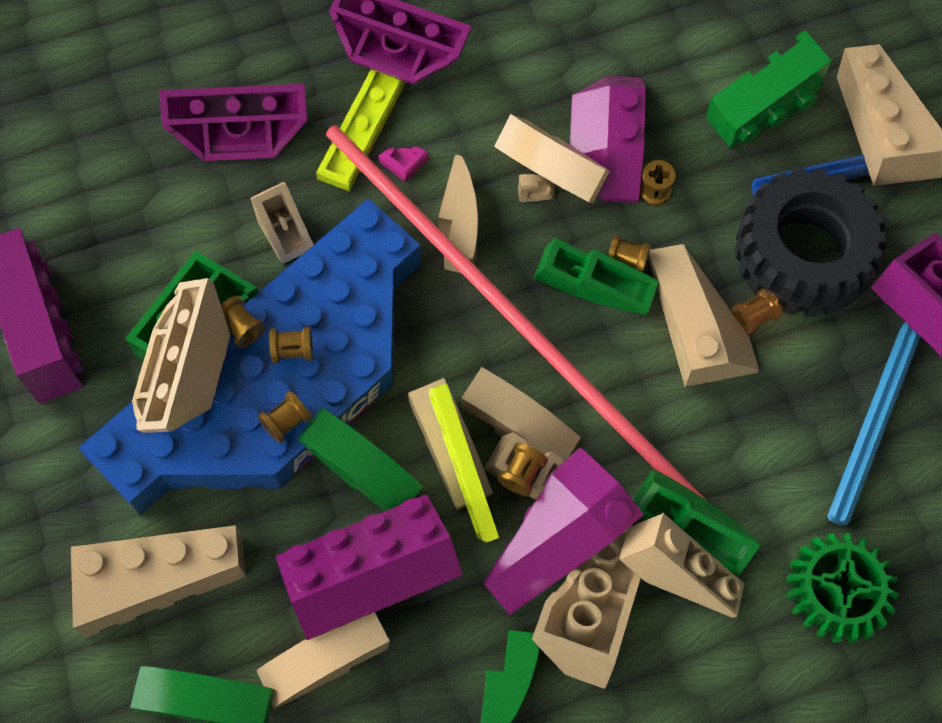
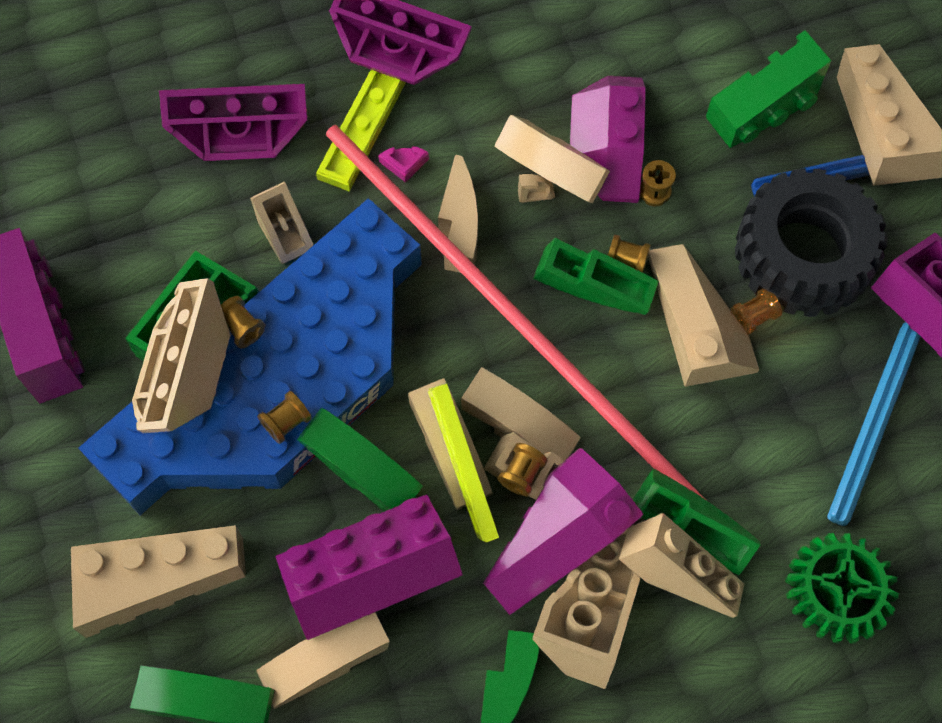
(291, 344): pearl gold bush -> none

